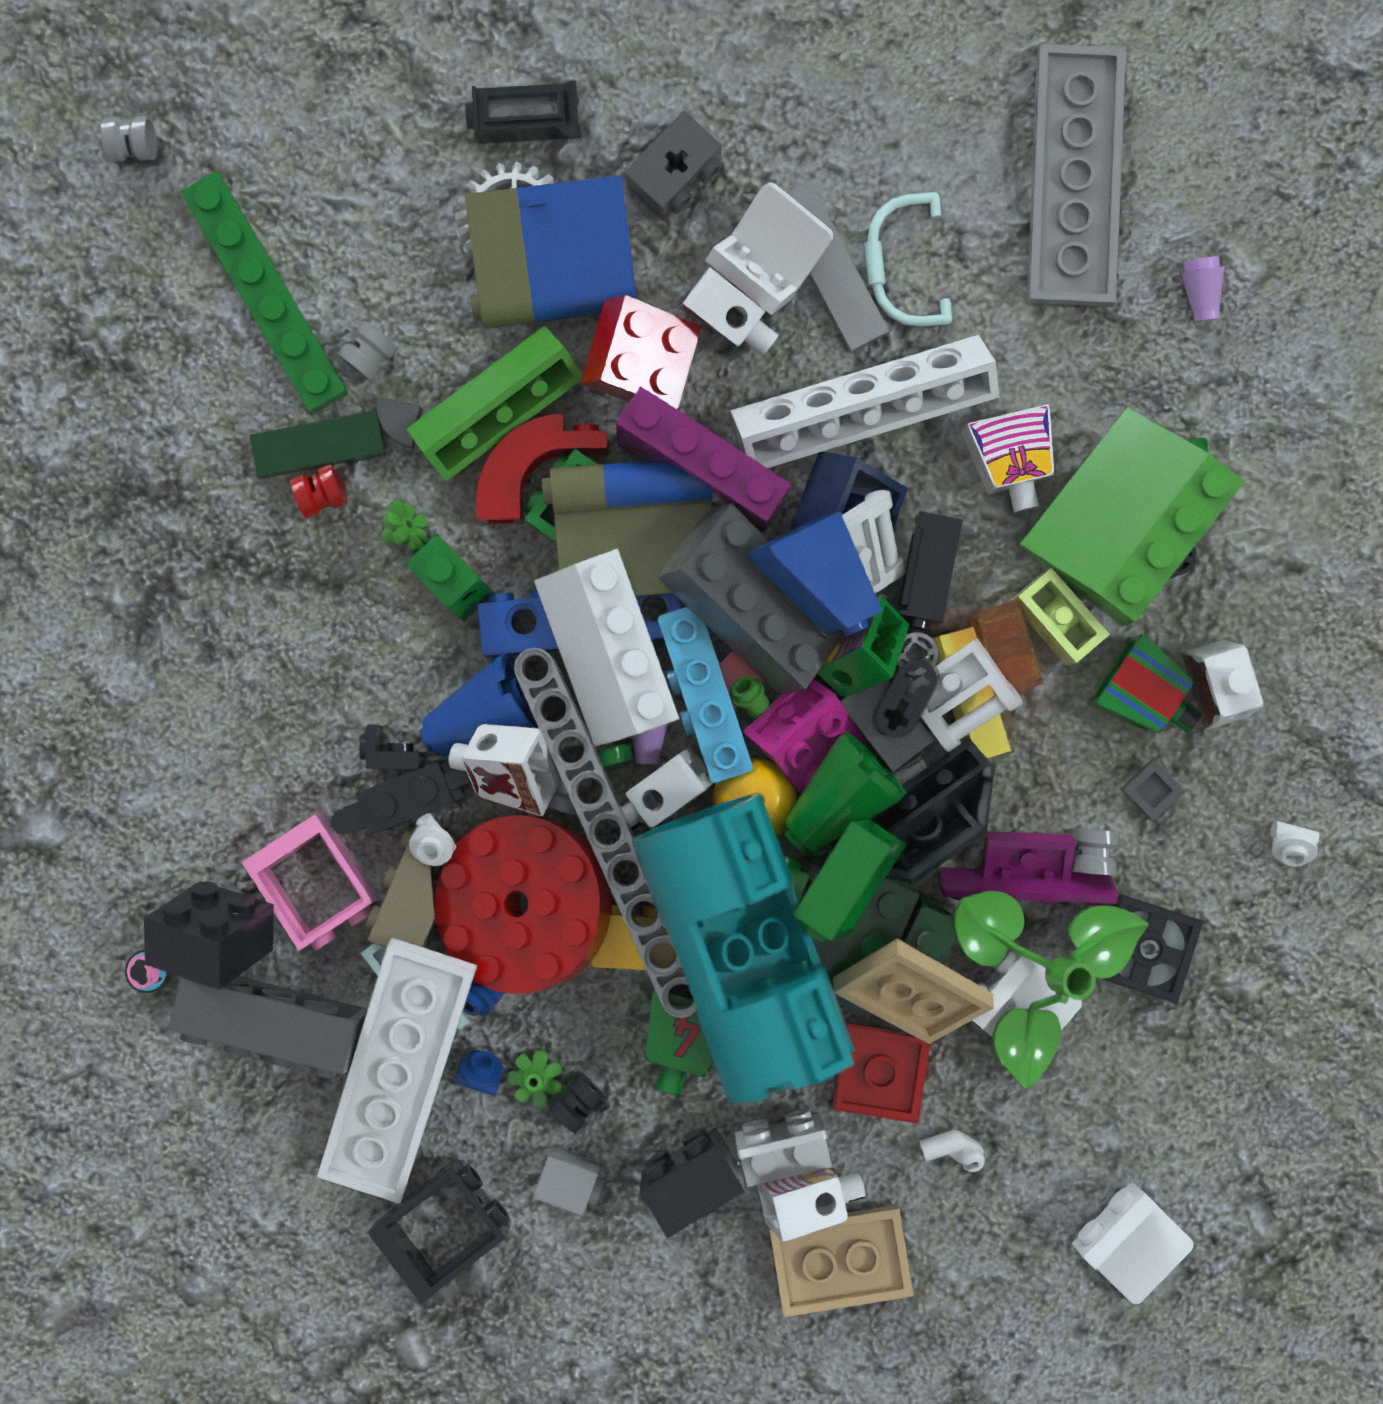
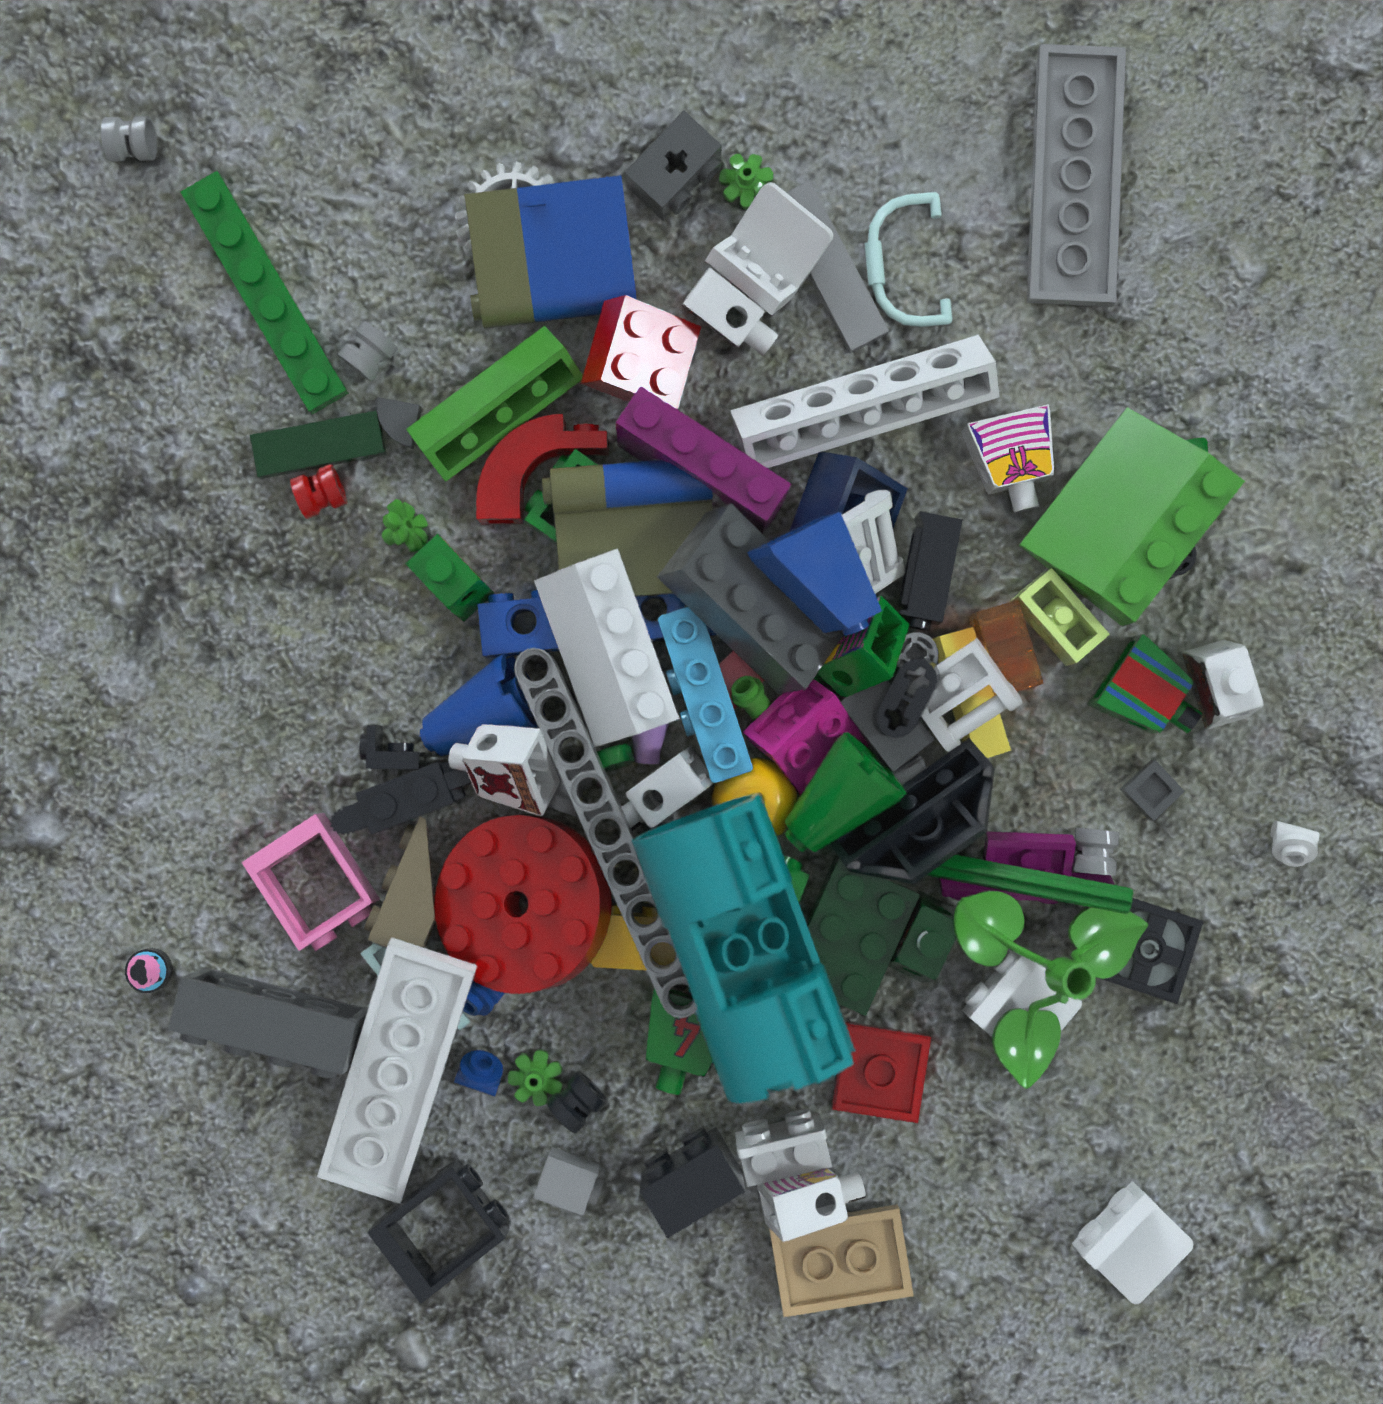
(208, 934): black brick -> none
(430, 842): white plate -> none
(524, 113): black window -> none
(744, 179): none -> bright green plant
(848, 880): green window -> none
(913, 992): tan plate -> none
(957, 1146): white arm -> none
(1036, 883): none -> green axle
(1204, 287): lavender cone -> none

